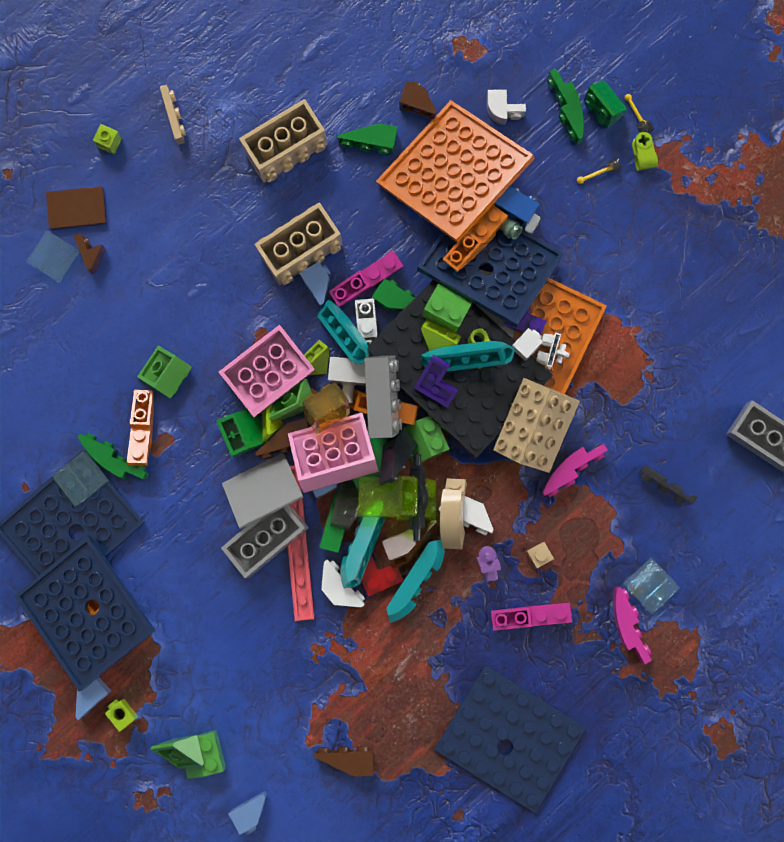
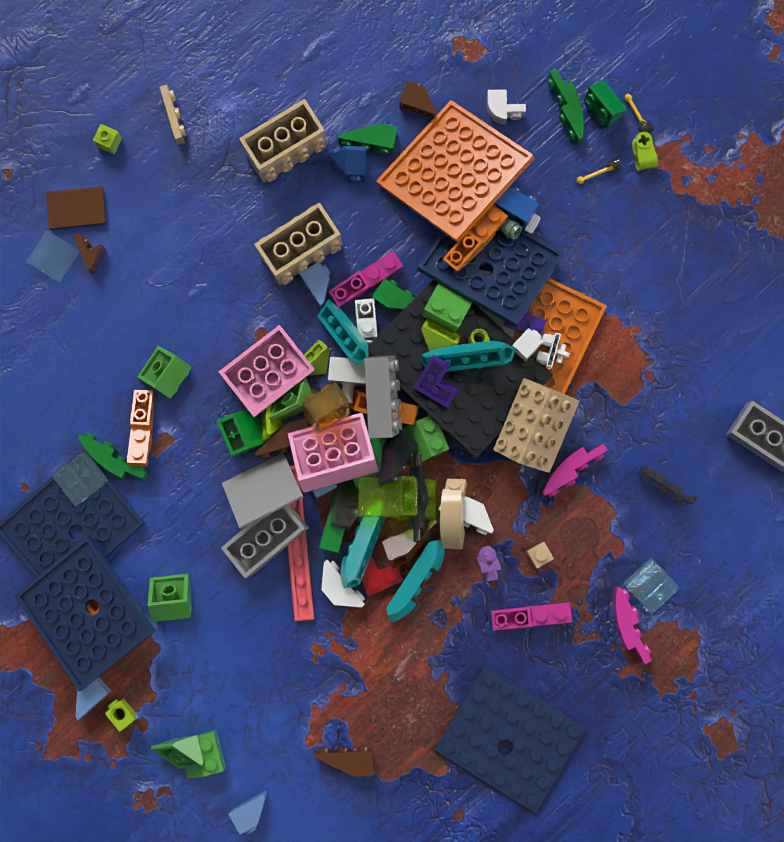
(169, 598): none -> bright green slope
(350, 162): none -> blue slope

